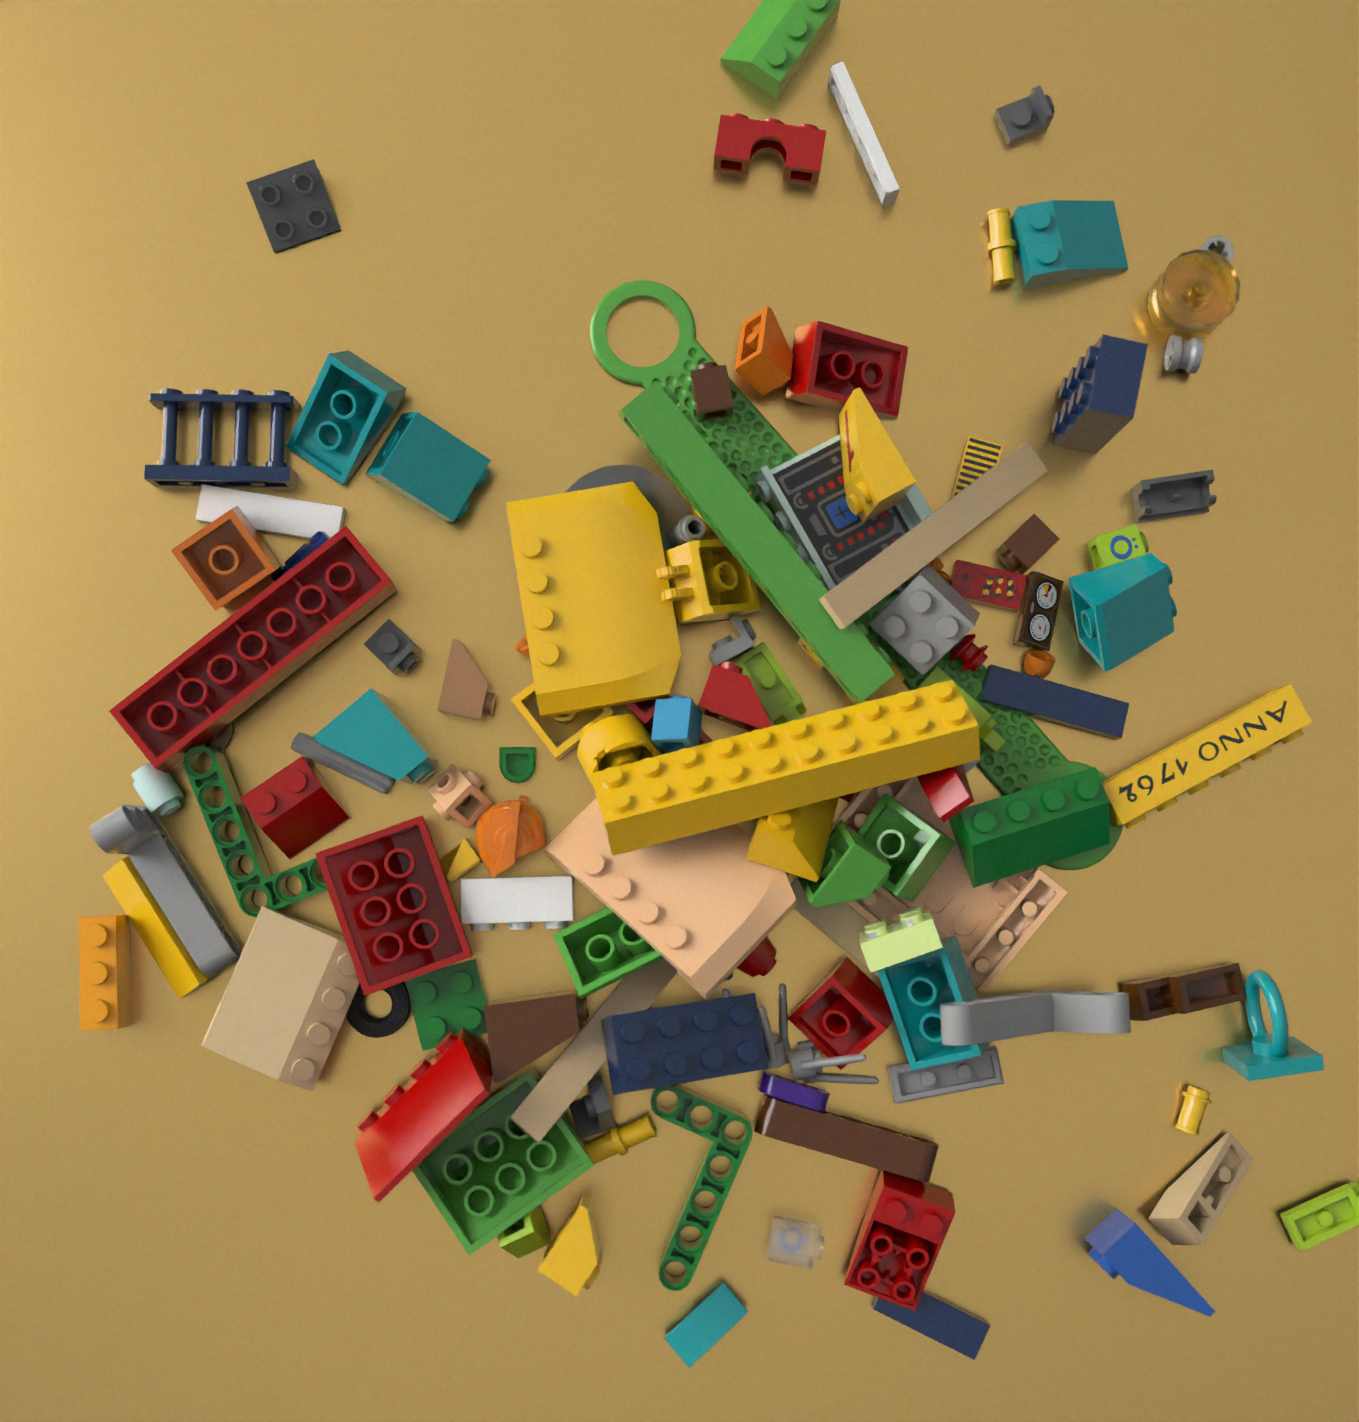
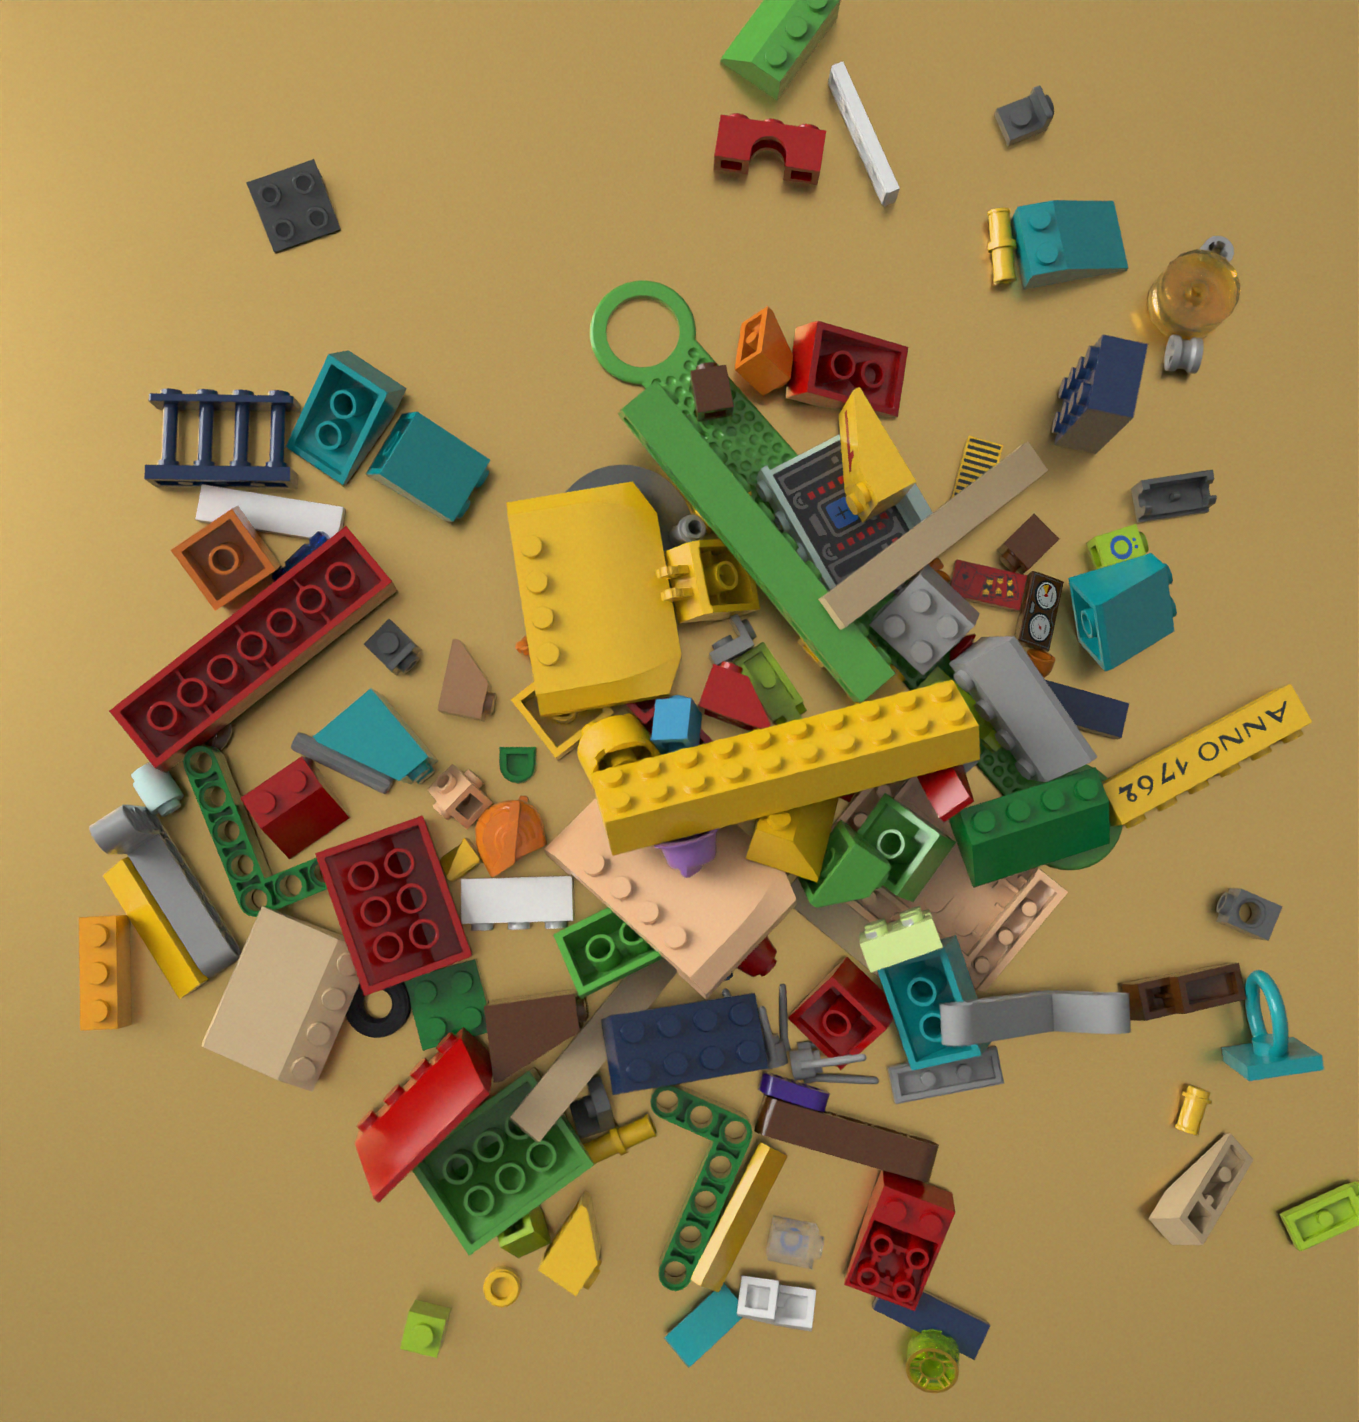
(425, 1328): none -> lime brick
(502, 1286): none -> yellow tile
(690, 852): none -> medium lavender piece
(738, 1217): none -> yellow tile
(776, 1304): none -> white slope
(932, 1375): none -> clear neon green wheel
(1021, 708): none -> light grey slope
(1128, 1252): blue slope -> none
(1263, 914): none -> dark grey brick

